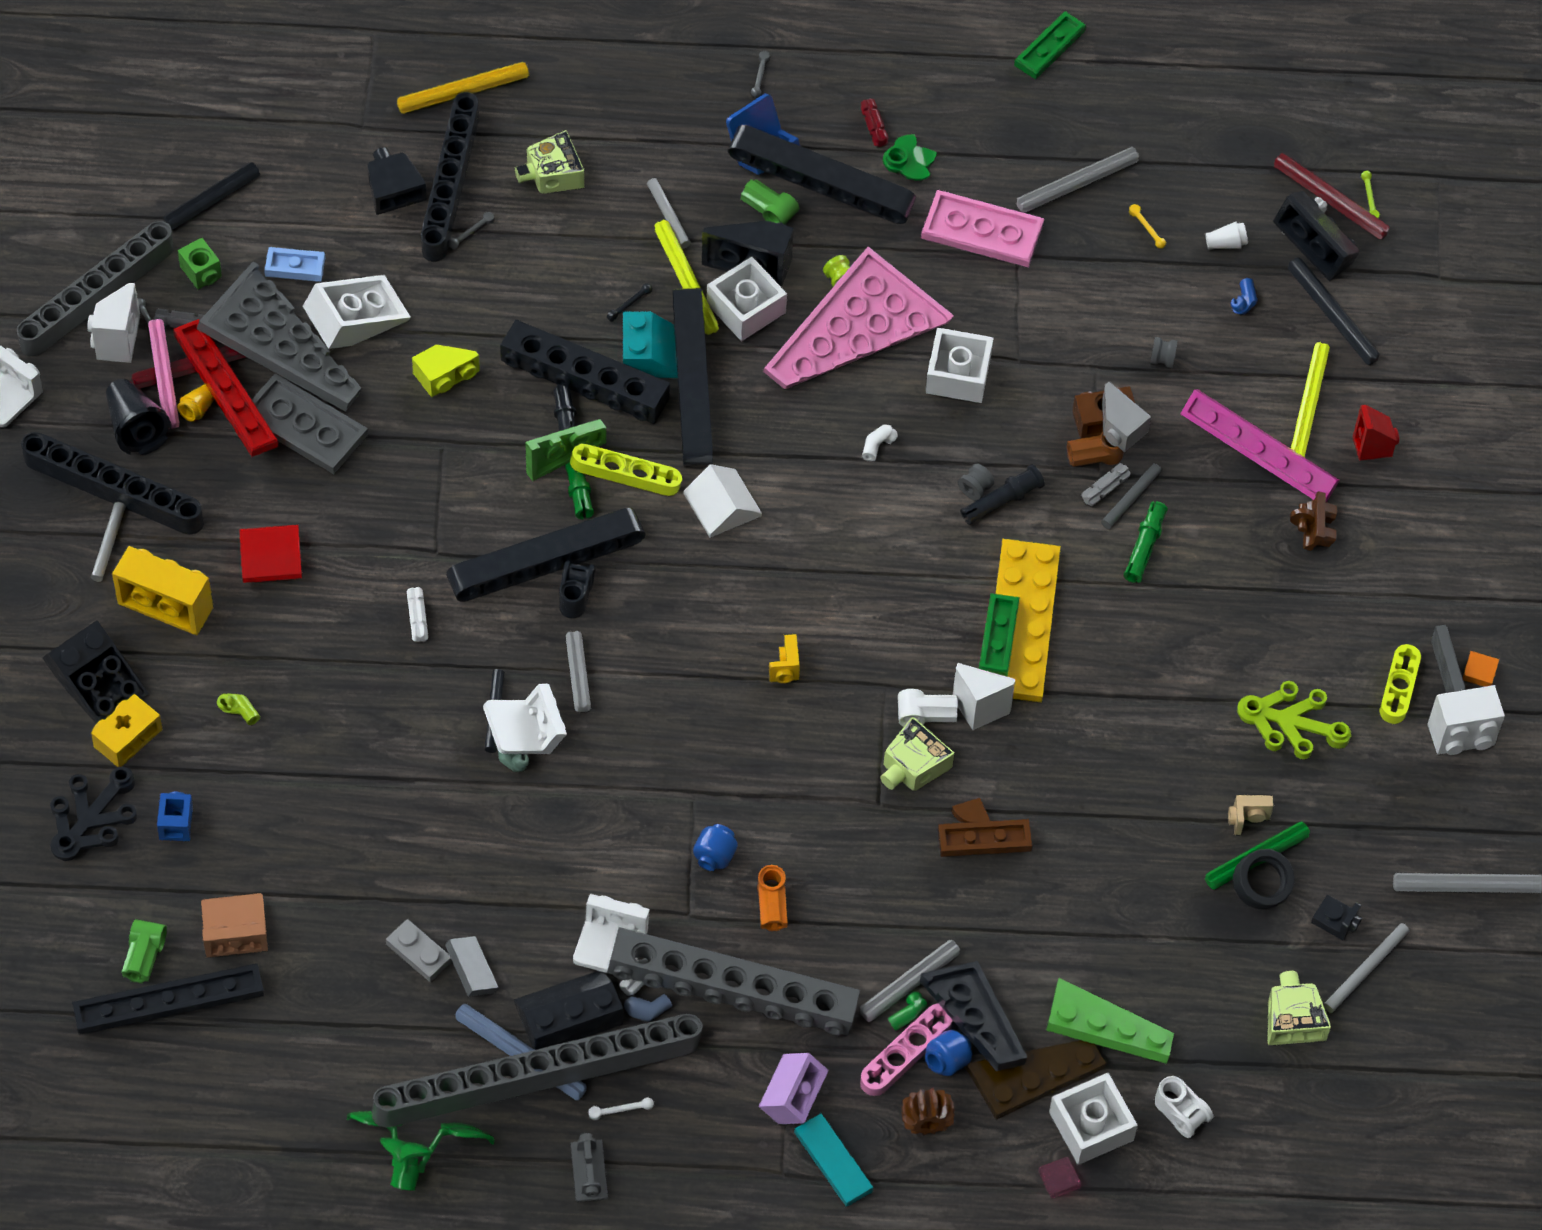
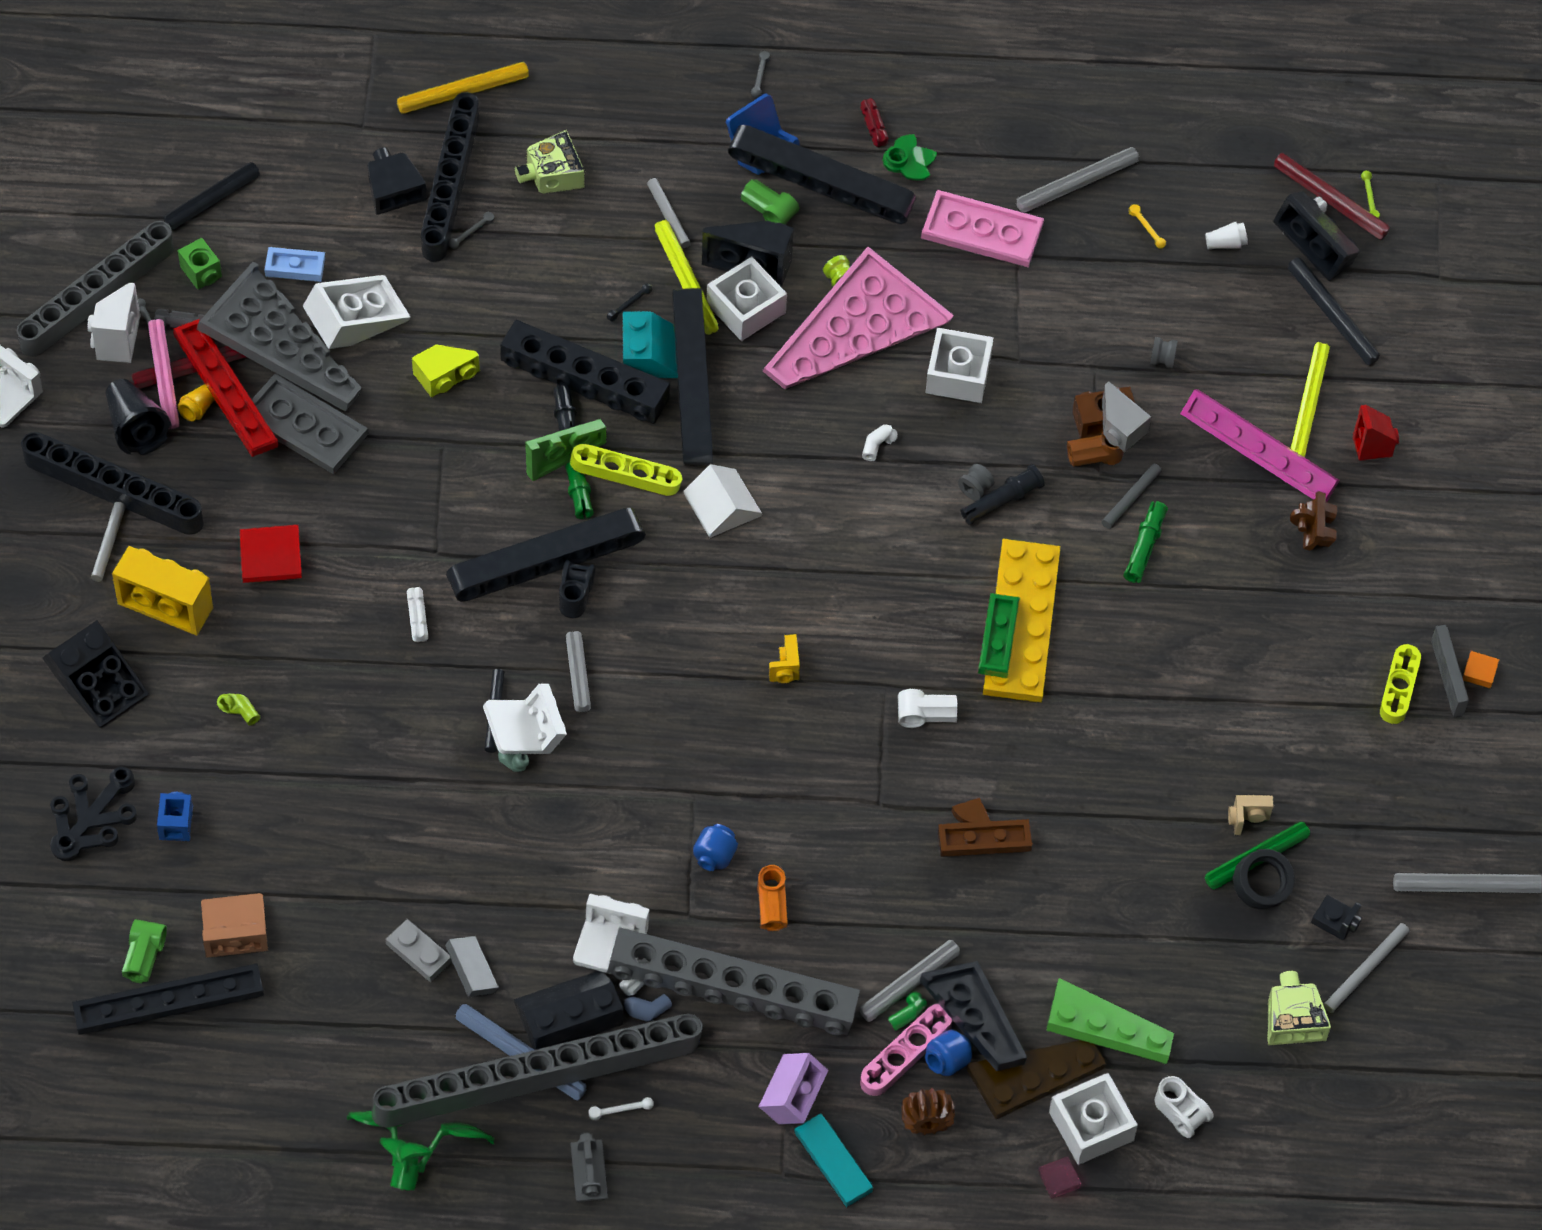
(126, 730): yellow brick -> none
(915, 757): yellowish green torso -> none
(982, 695): white slope -> none
(1050, 45): green tile -> none
(1105, 484): light grey axle -> none
(1247, 299): blue arm -> none
(1290, 719): lime plant -> none
(1466, 720): white brick -> none

